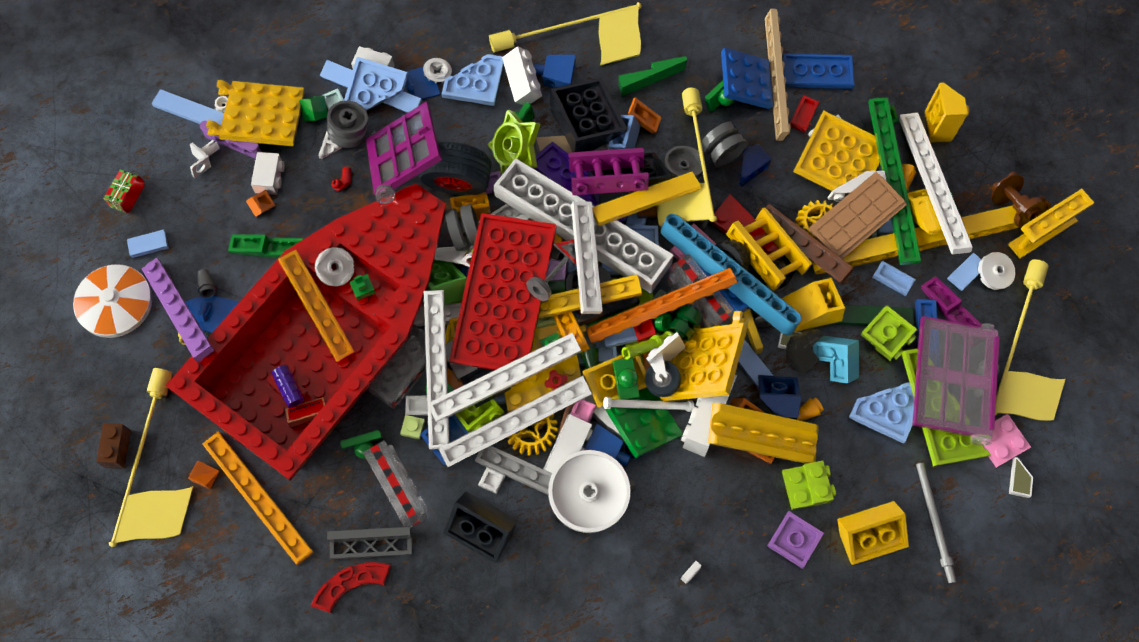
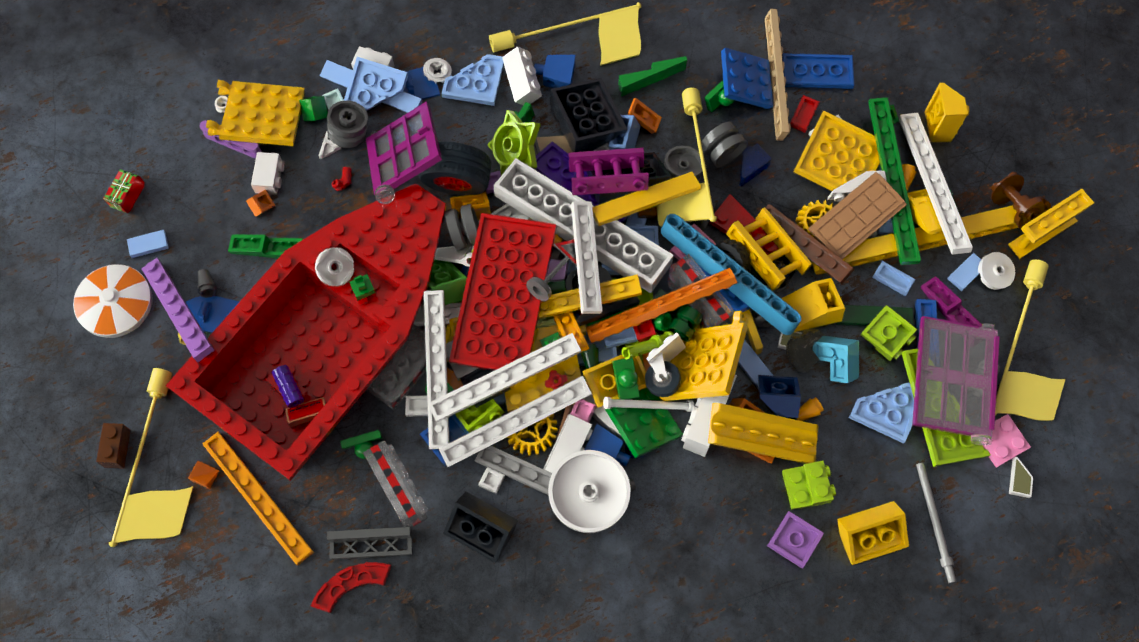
(186, 108): light blue tile -> none
(203, 156): white bracket -> none
(316, 305): light orange tile -> none
(412, 427): yellowish green plate -> none
(691, 572): white tile -> none

